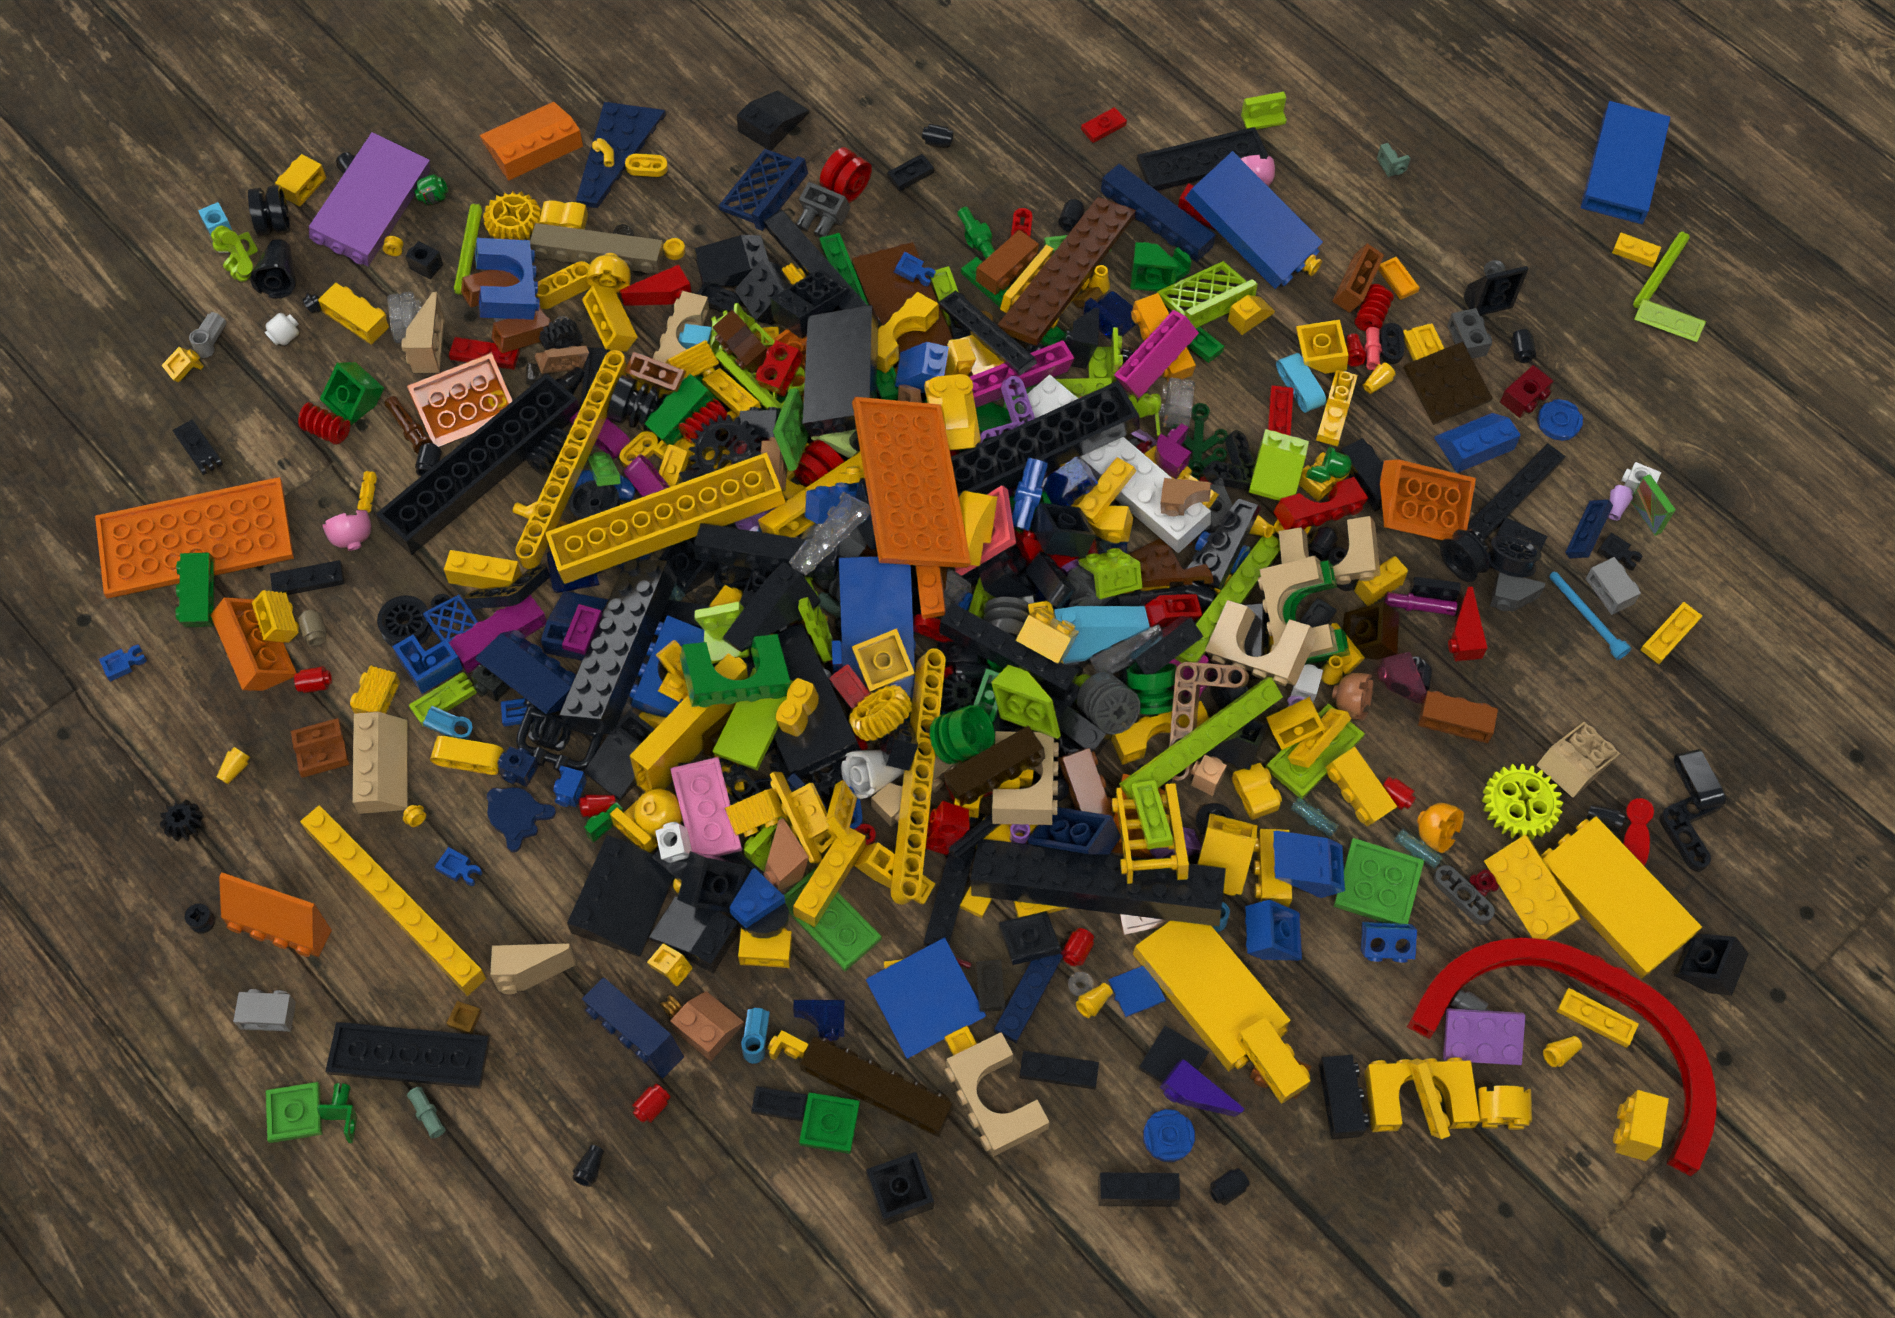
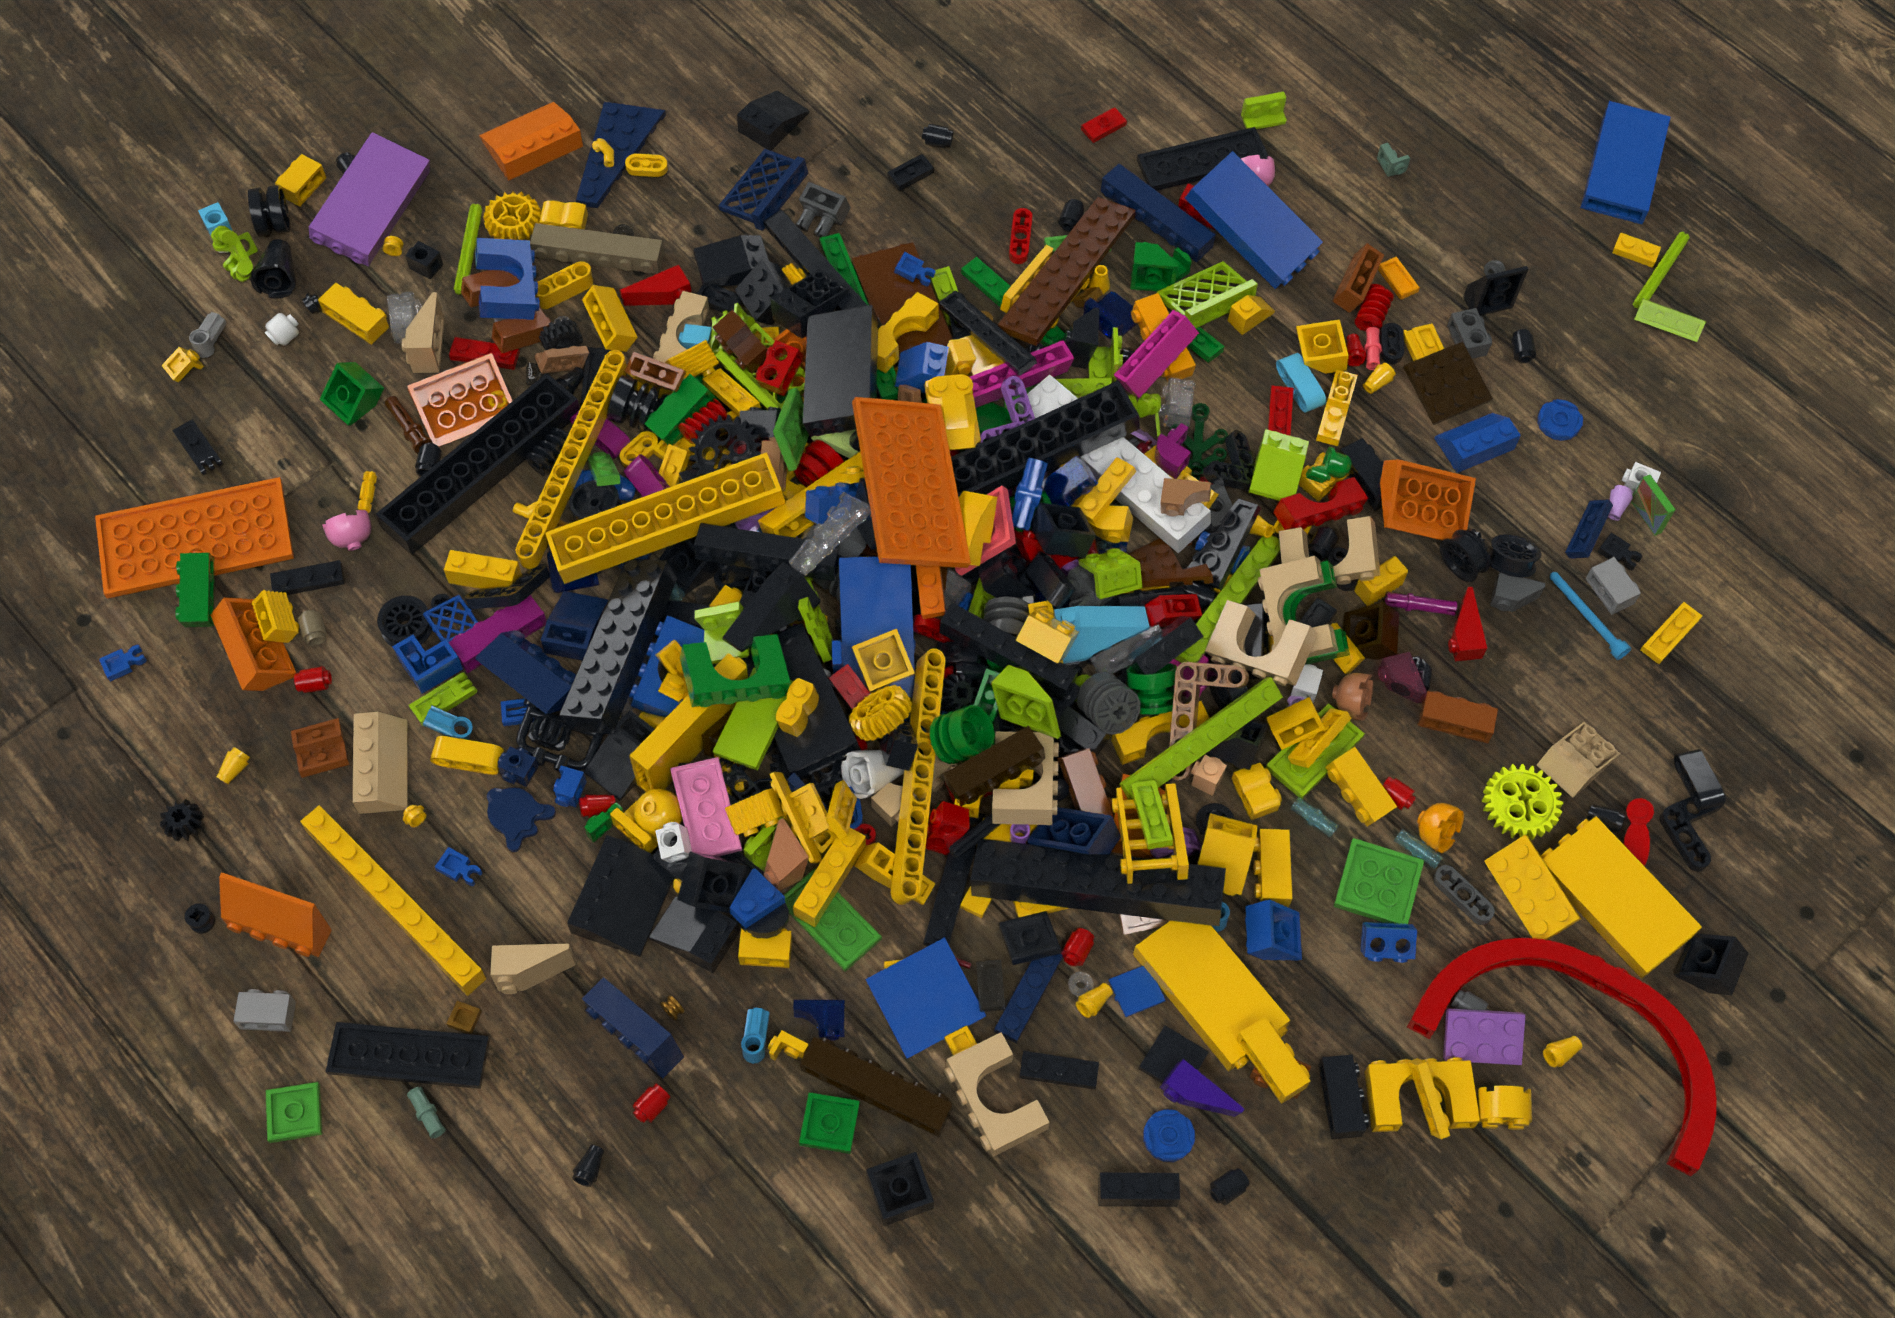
(323, 423): red piece -> none
(340, 1110): green bracket -> none
(375, 691): yellow brick -> none
(431, 189): green head -> none
(488, 683): pearl dark grey brick -> none
(582, 629): magenta plate -> none
(609, 271): yellow cylinder -> none
(670, 964): yellow bracket -> none
(674, 248): yellow tile -> none
(706, 1024): nougat slope -> none
(779, 1103): black plate -> none
(830, 604): sand green pin -> none
(845, 174): red wheel -> none
(976, 233): green pin -> none
(1007, 262): dark orange brick -> none
(1309, 863): blue slope -> none
(1312, 265): yellow bush -> none
(1332, 670): yellow cone -> none
(1435, 588): black plate -> none
(1489, 878): dark red plate -> none
(1514, 528): black plate -> none
(1516, 491): black tile -> none
(1527, 391): dark red brick -> none
(1597, 1017): yellow plate -> none
(1641, 1125): yellow brick -> none

